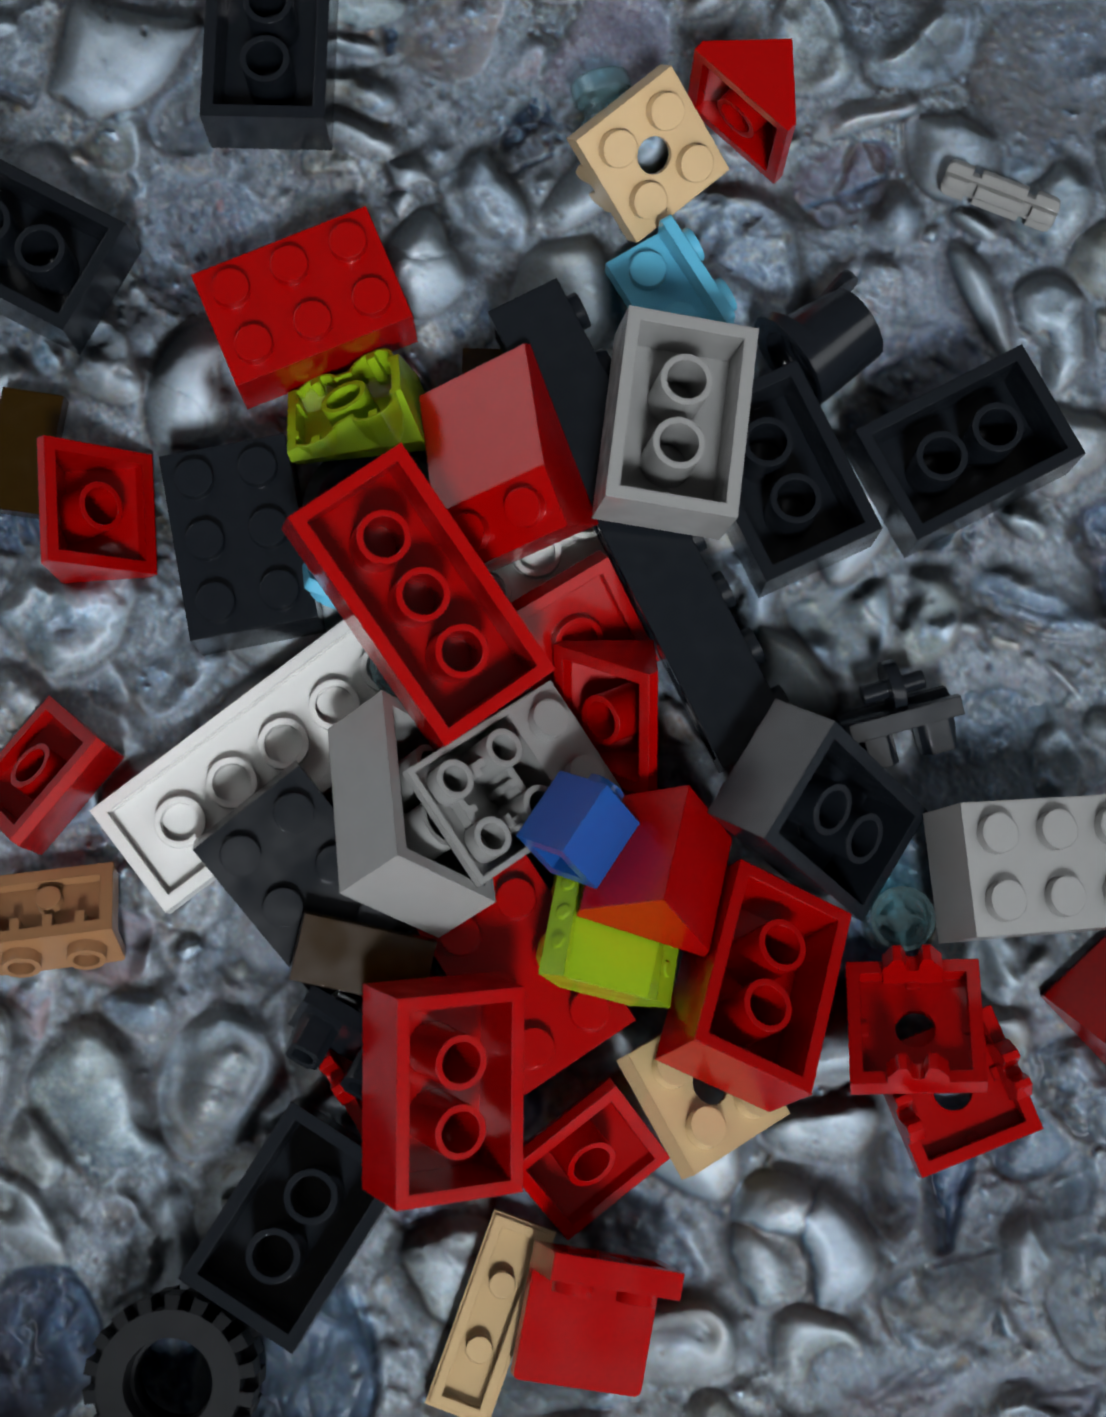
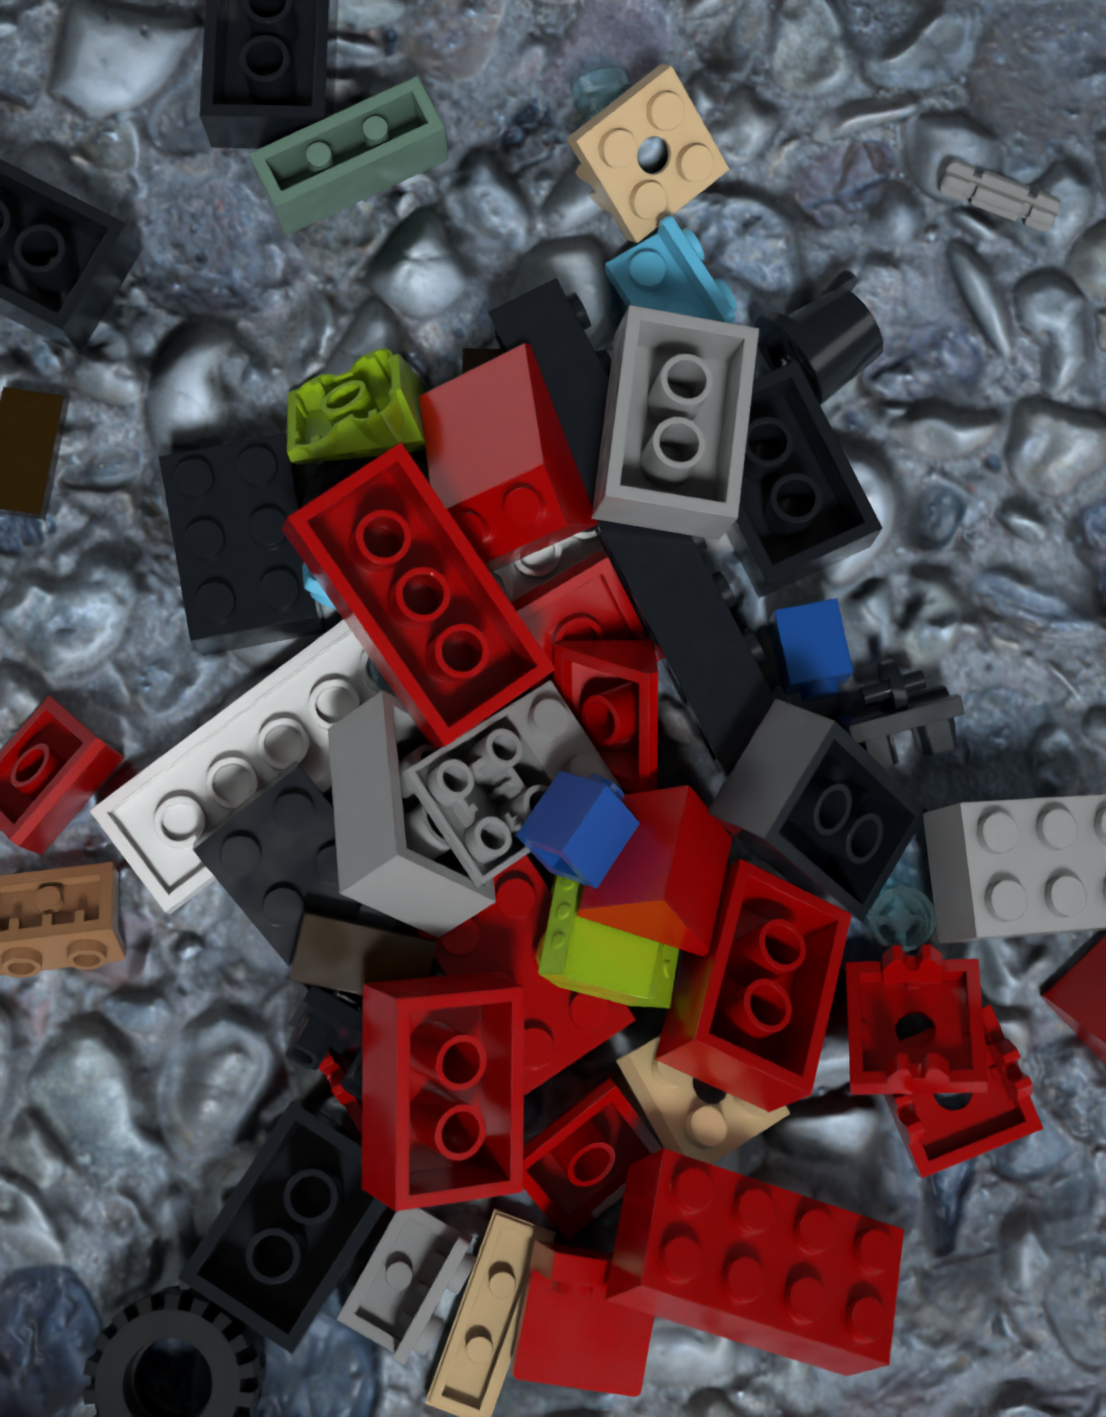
(95, 511): red slope -> none
(305, 306): red brick -> none
(350, 155): none -> sand green brick
(406, 1280): none -> light grey bracket
(748, 97): red slope -> none
(756, 1264): none -> red brick
(810, 649): none -> blue brick
(963, 450): black brick -> none

